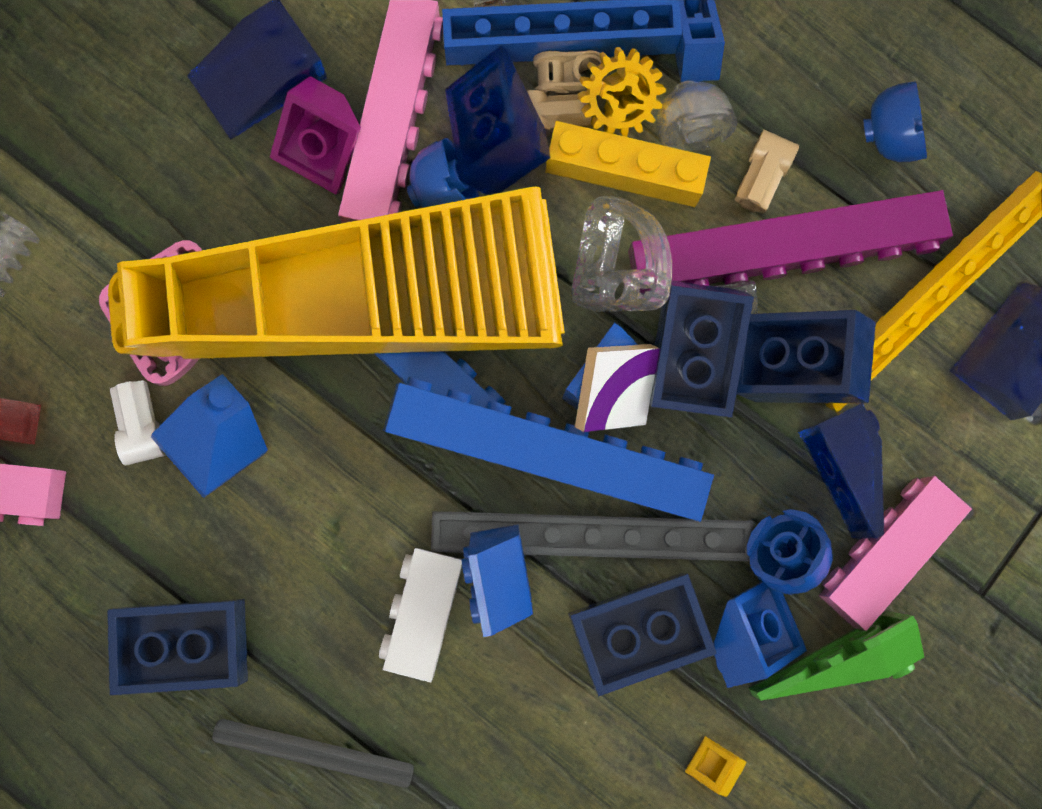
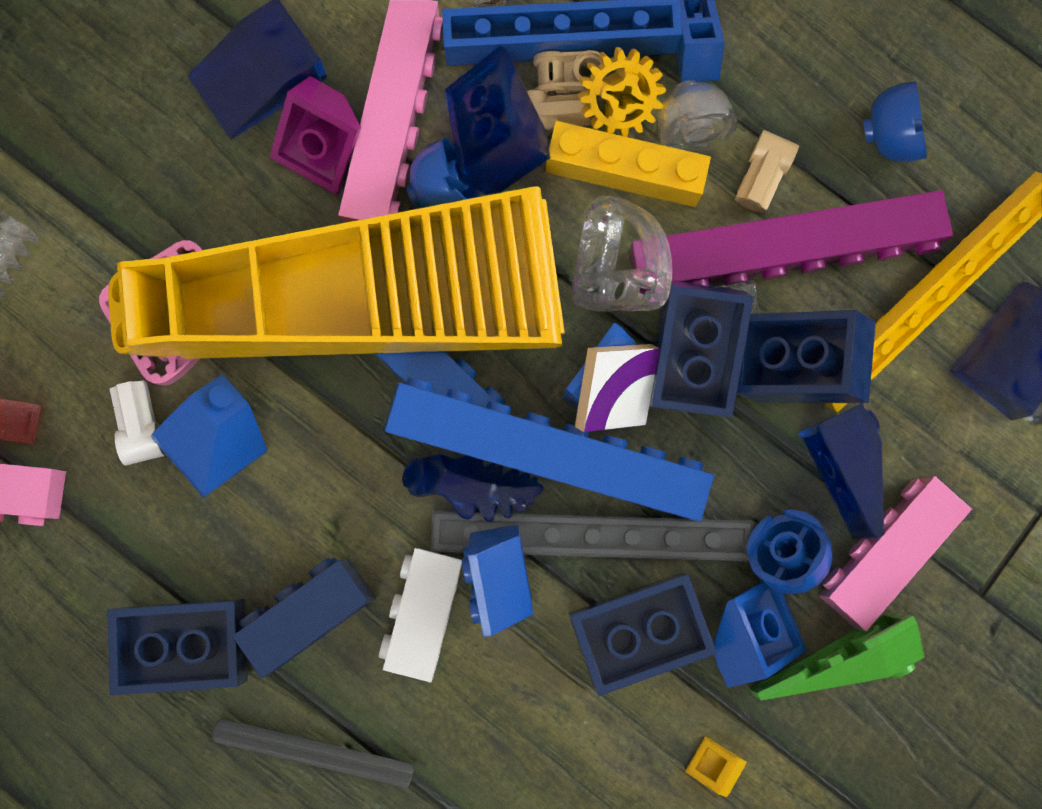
(302, 615): none -> dark blue brick
(471, 485): none -> clear blue plant

